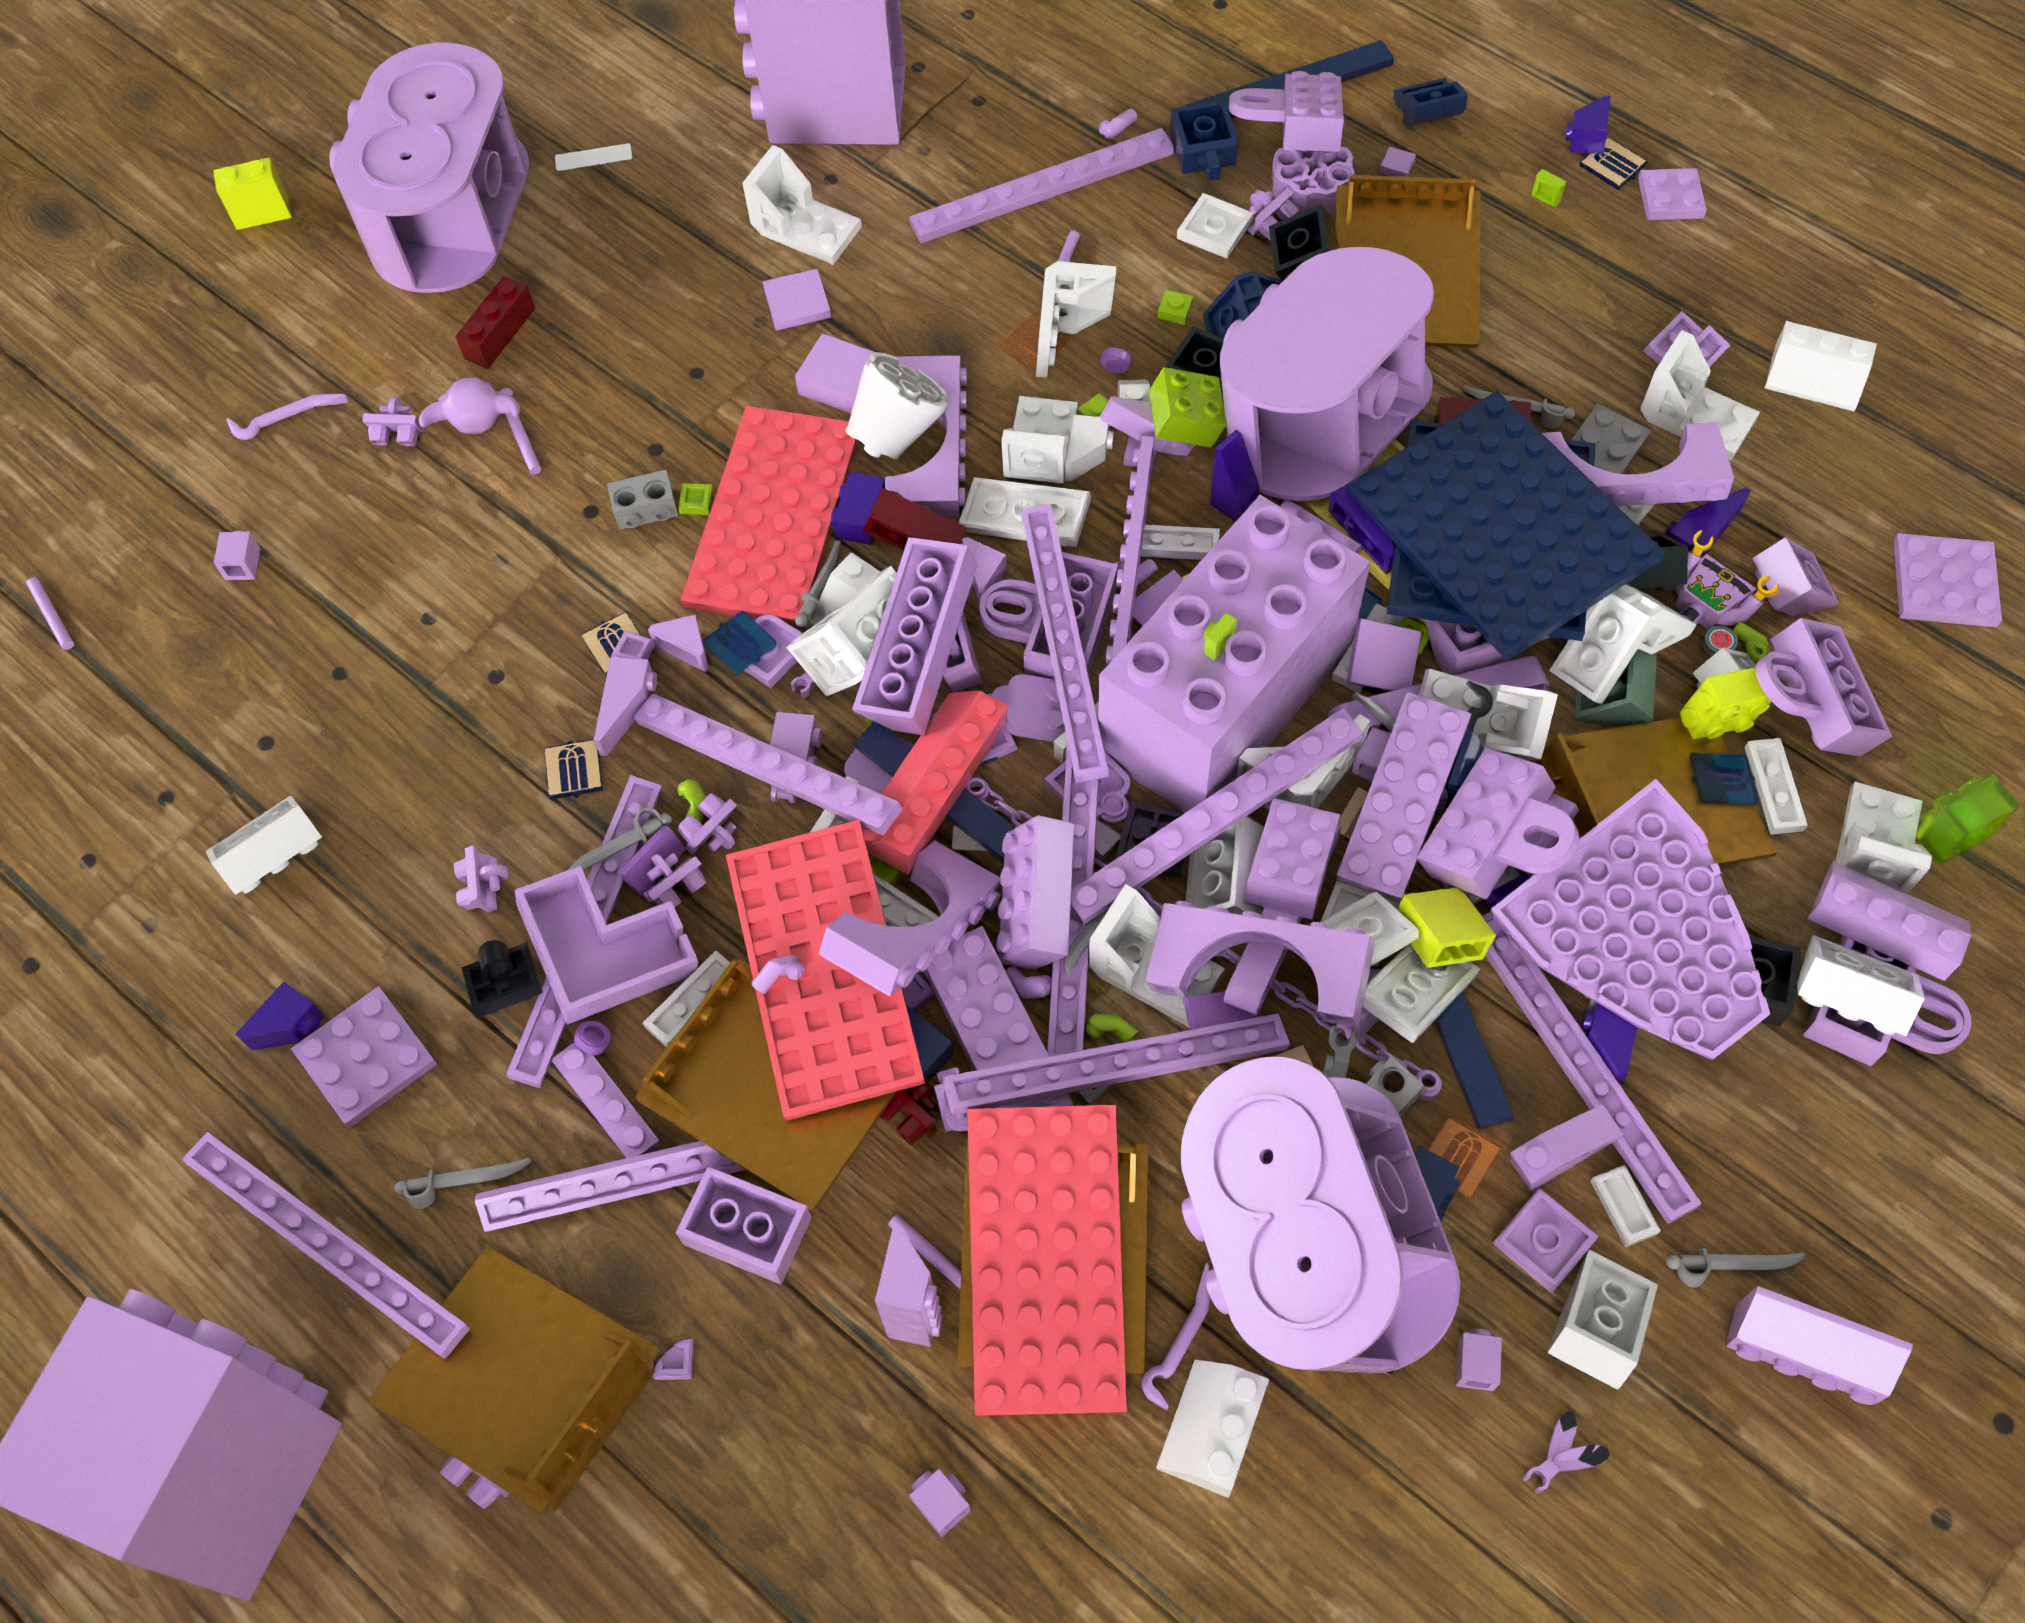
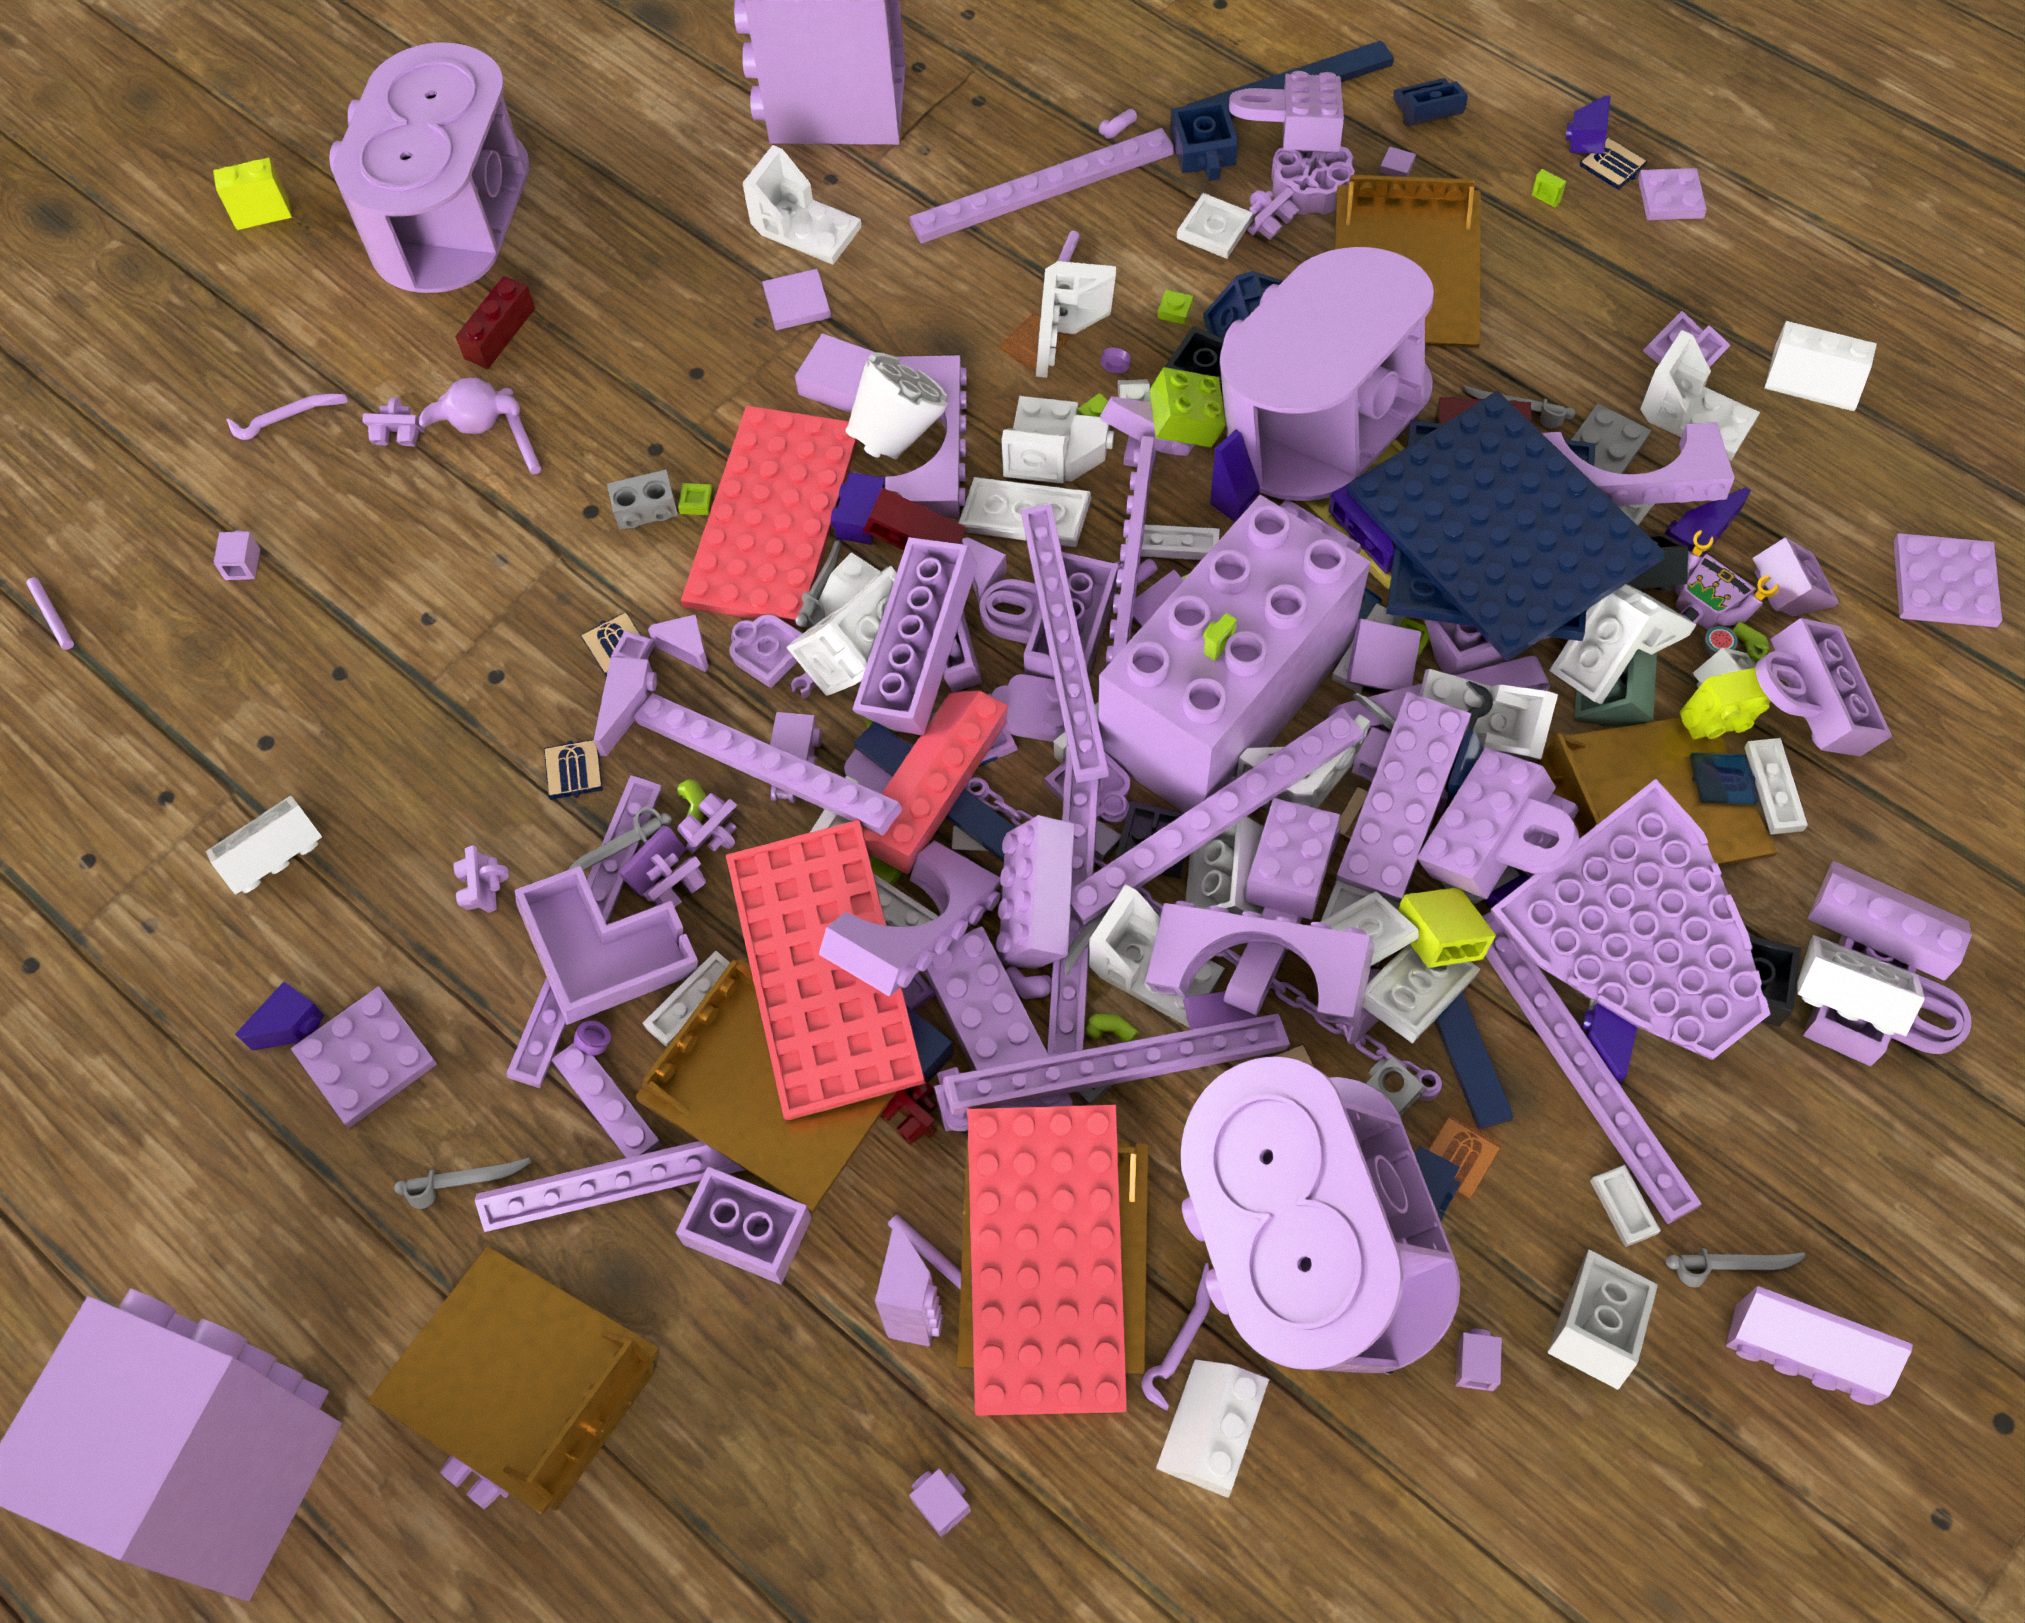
(327, 1245): lavender plate -> none
(500, 977): black plate -> none
(593, 157): white sticker -> none
(676, 1362): lavender tile -> none
(739, 642): clear blue piece -> none
(776, 968): lavender arm -> none
(1301, 239): black brick -> none
(1338, 1064): light grey plate -> none
(1545, 1240): lavender tile -> none
(1562, 1457): lavender piece -> none
(1564, 1146): lavender slope -> none
(1881, 837): white bracket -> none
(1965, 817): clear neon green brick -> none

